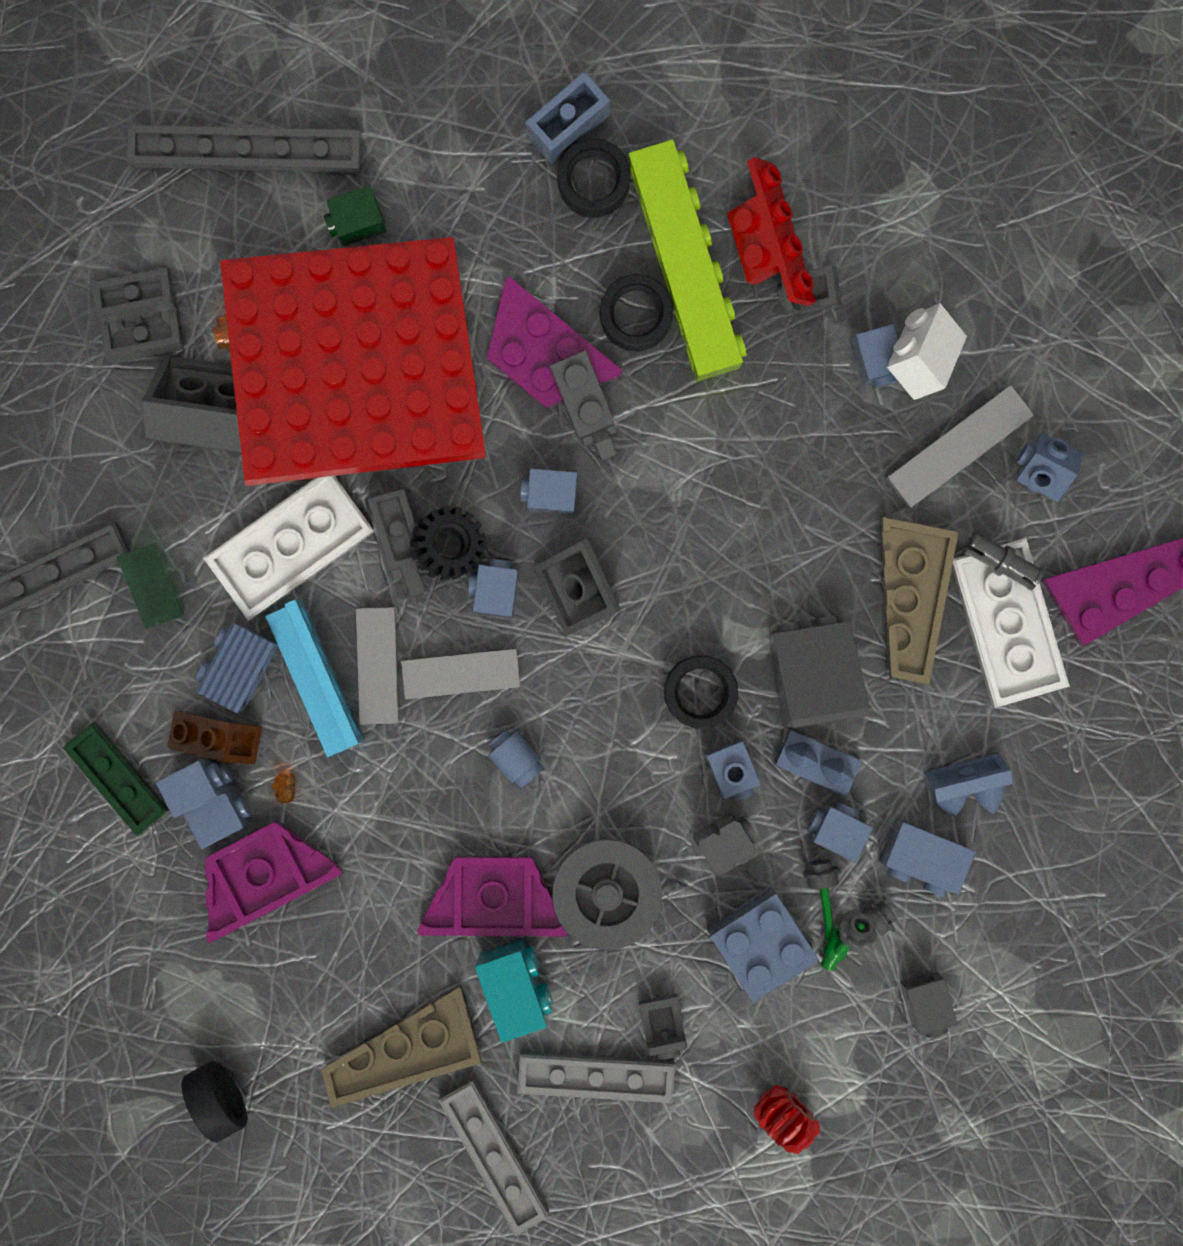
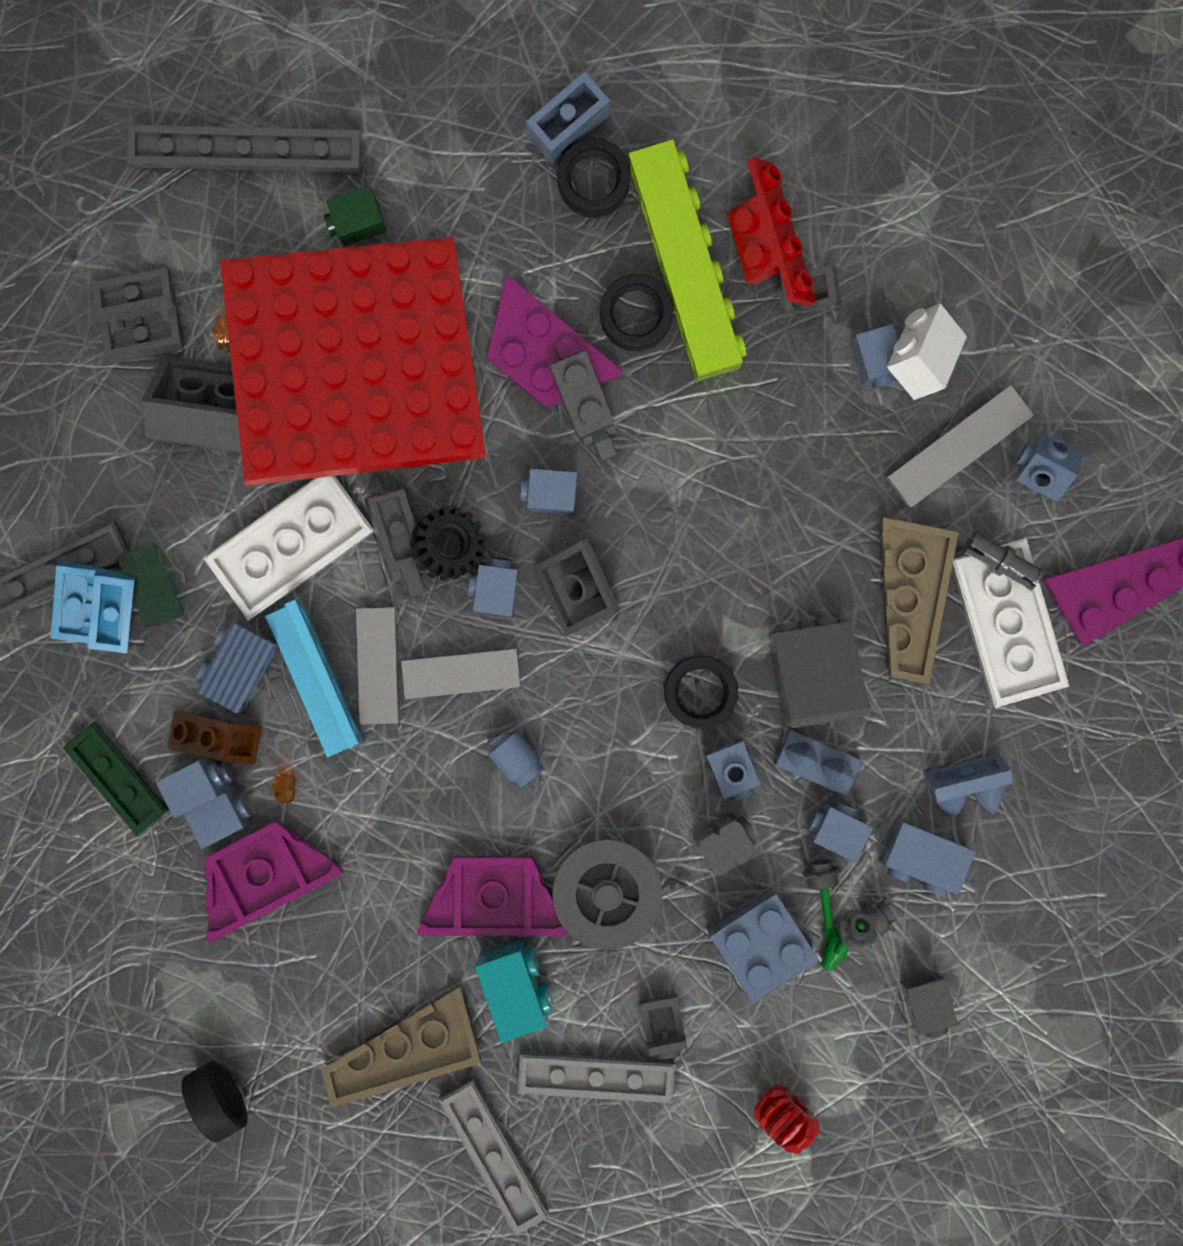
(92, 606): none -> dark azure slope

